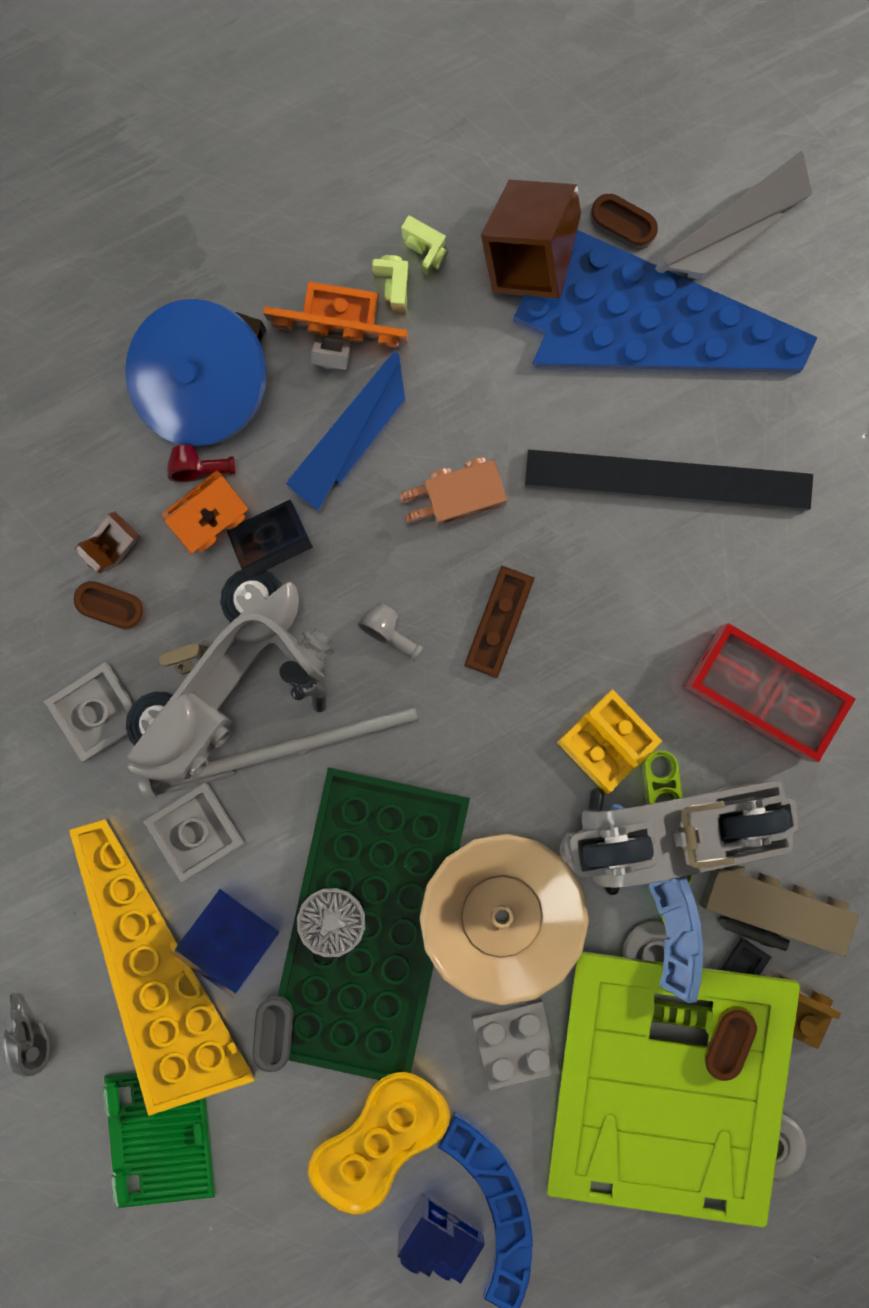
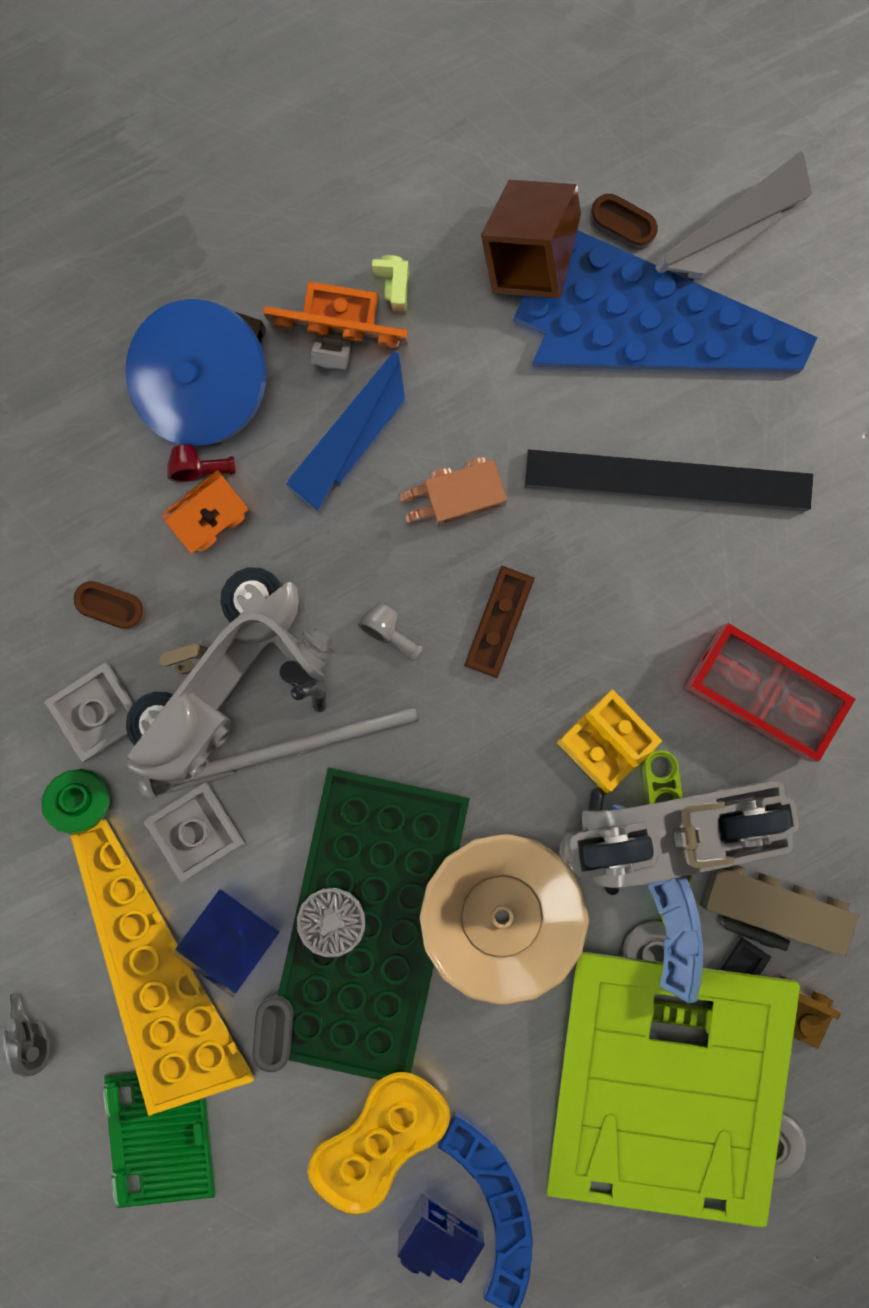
(75, 801): none -> green wheel
(108, 543): reddish brown bracket -> none
(269, 539): black tile -> none
(424, 238): yellowish green bracket -> none
(515, 1045): light grey plate -> none
(730, 1043): reddish brown tile -> none

